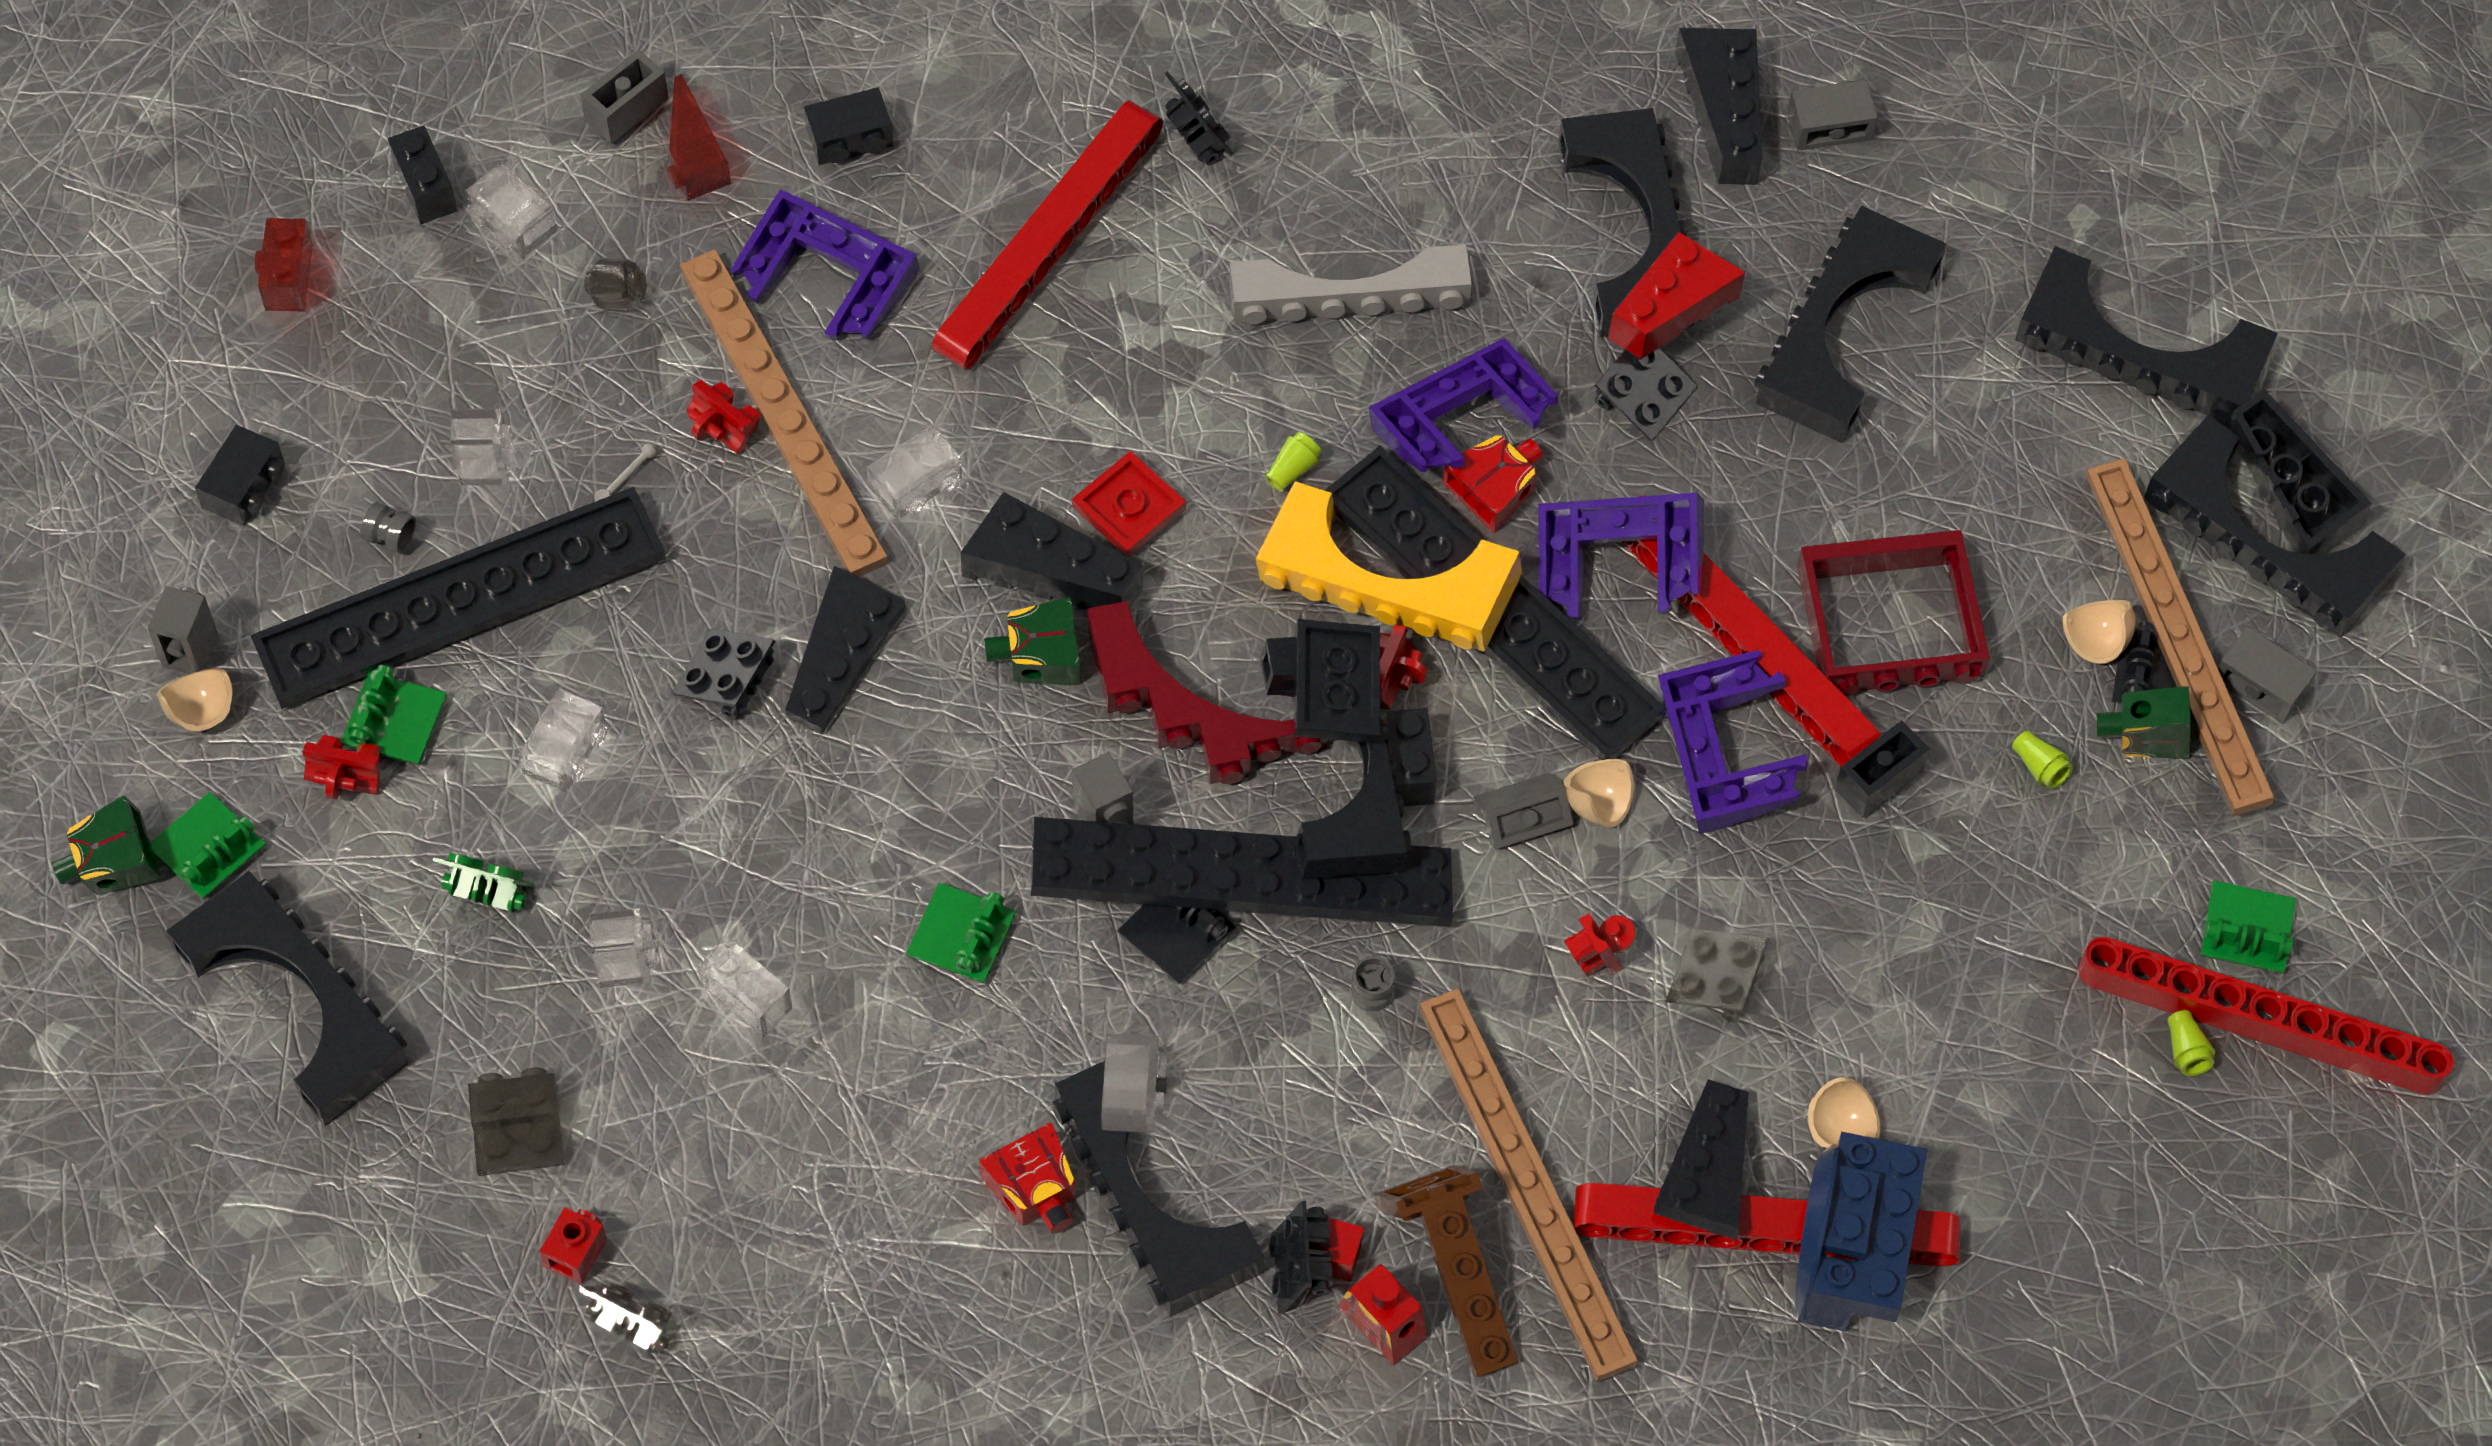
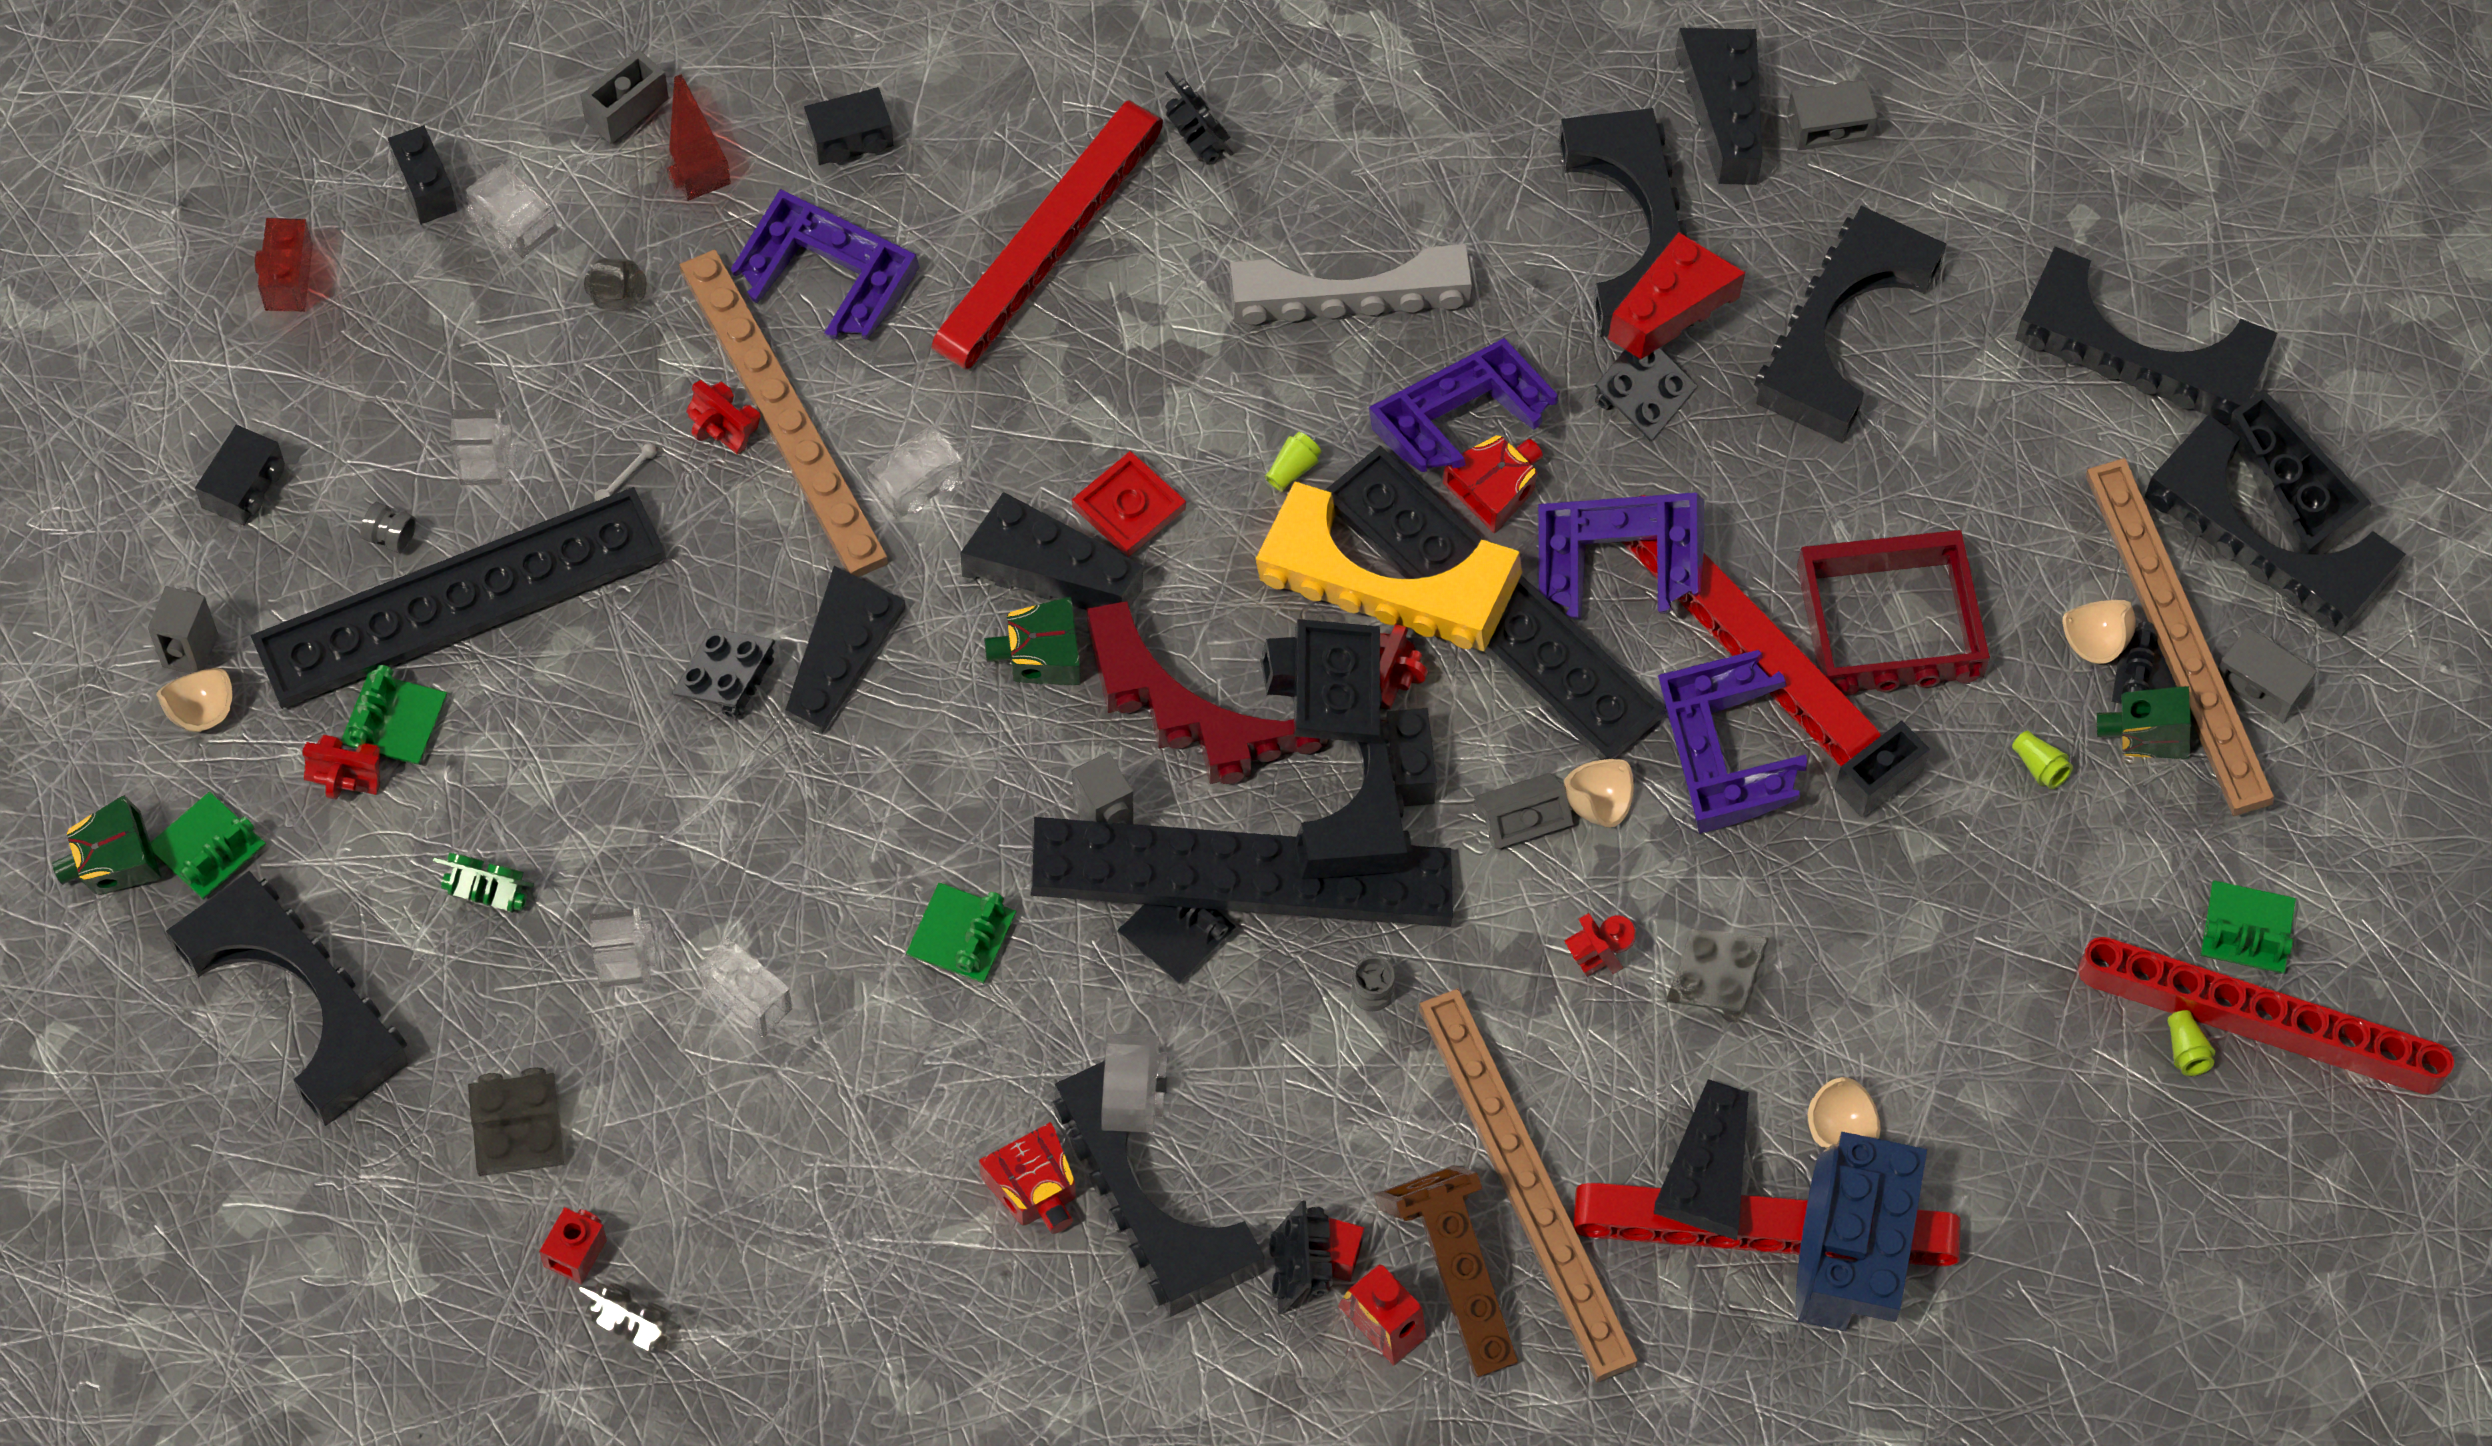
(563, 741): clear brick -> none

